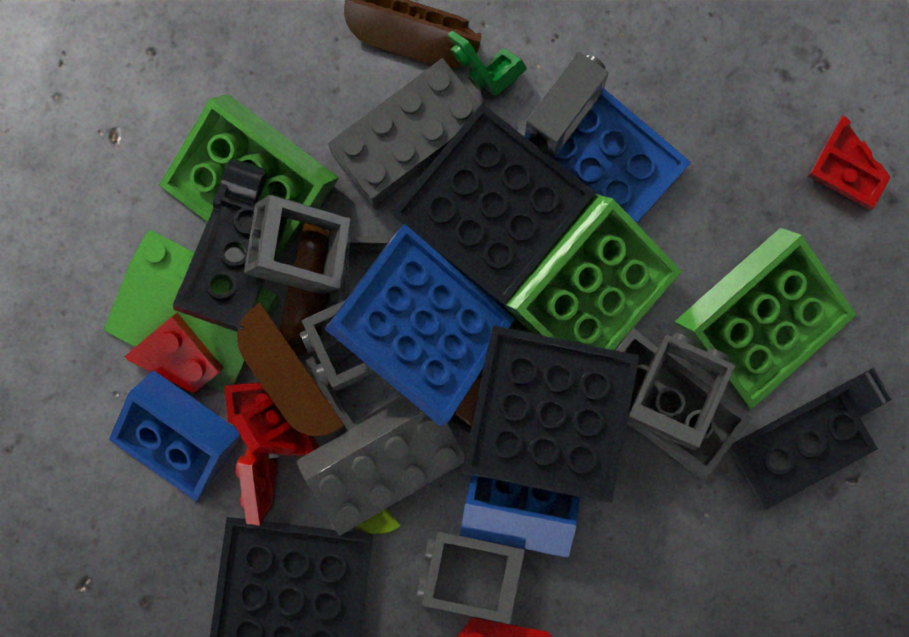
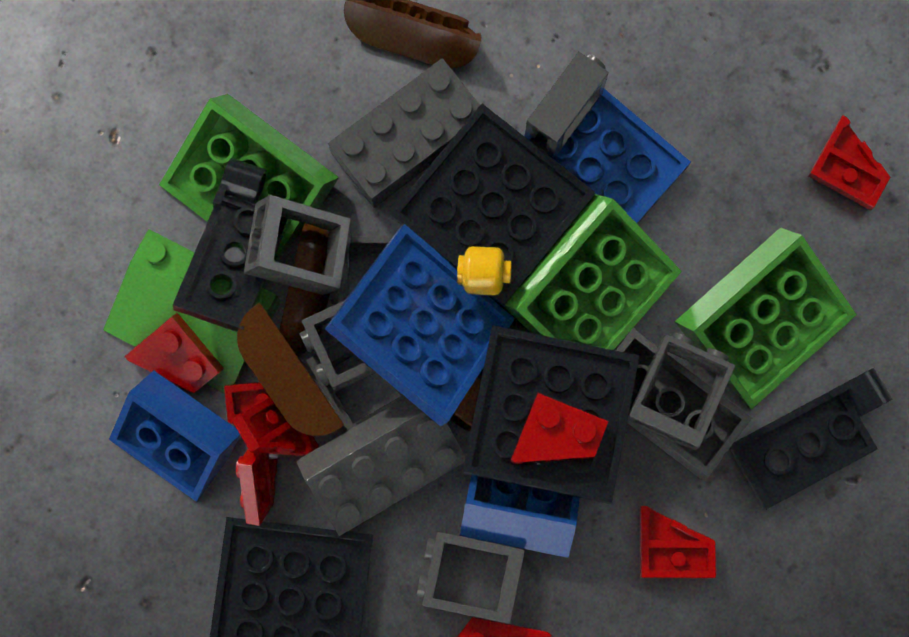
(379, 523): lime tile -> none
(483, 270): none -> yellow head
(495, 74): green bracket -> none
(558, 433): none -> red wing
(673, 549): none -> red wing

